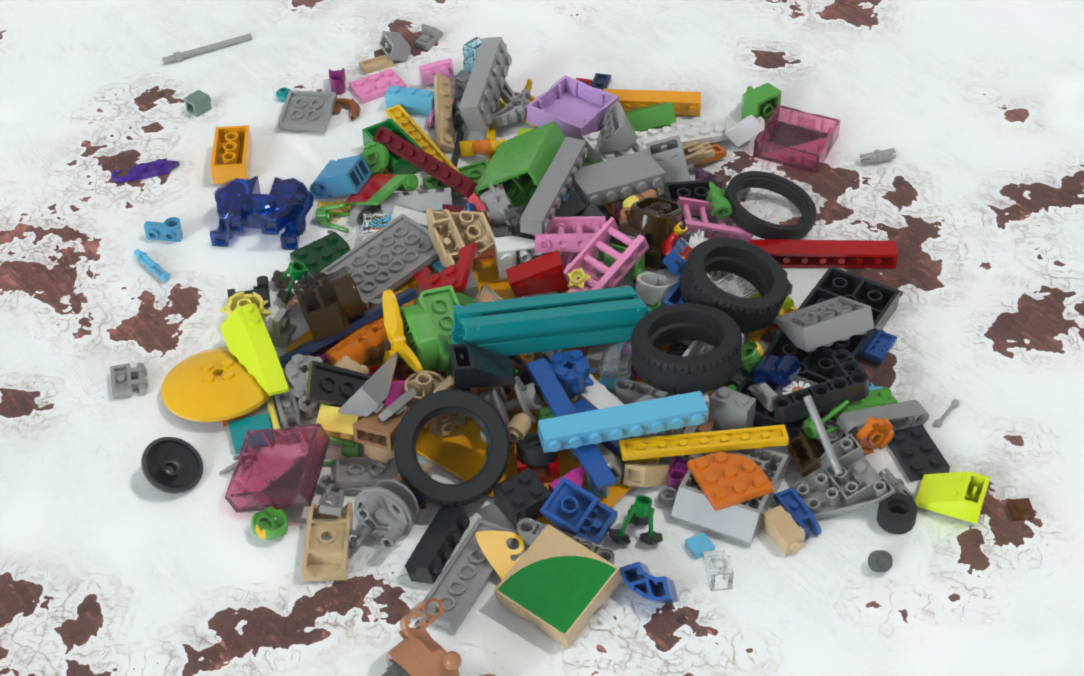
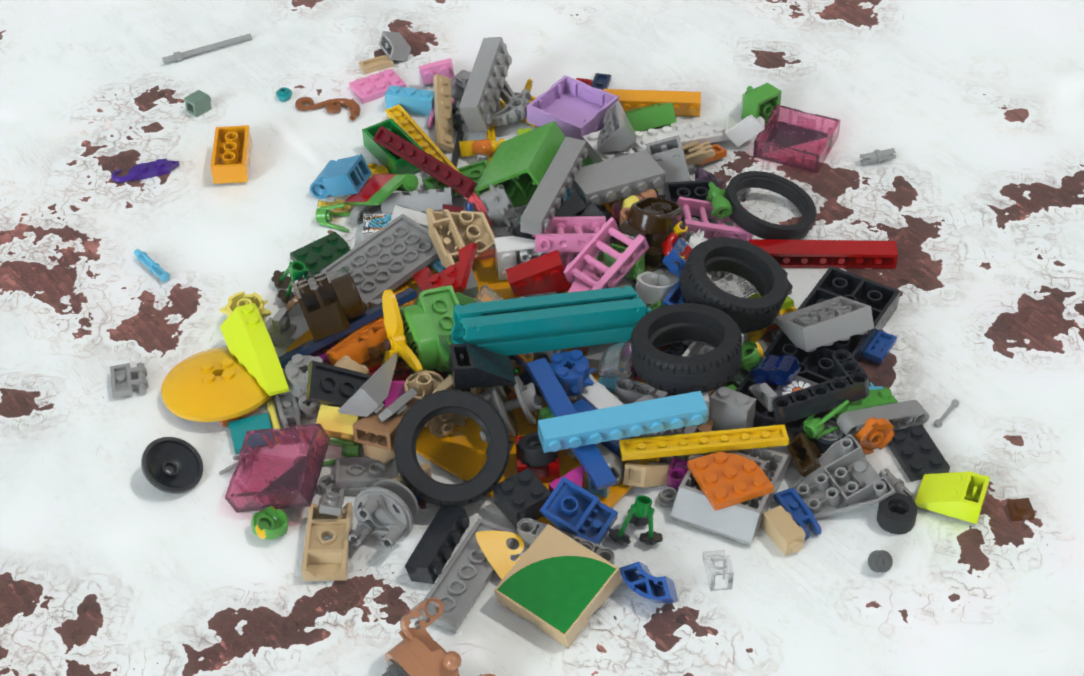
(166, 231): dark azure plate -> none
(243, 206): clear blue animal -> none
(261, 289): black bar -> none
(307, 110): light grey plate -> none
(337, 81): magenta piece -> none
(376, 157): bright green tile -> none
(429, 37): light grey slope -> none
(470, 52): clear light blue brick -> none
(519, 427): tan brick -> none
(578, 273): light yellow plate -> none
(698, 544): medium azure tile -> none
(823, 435): light grey bar -> none

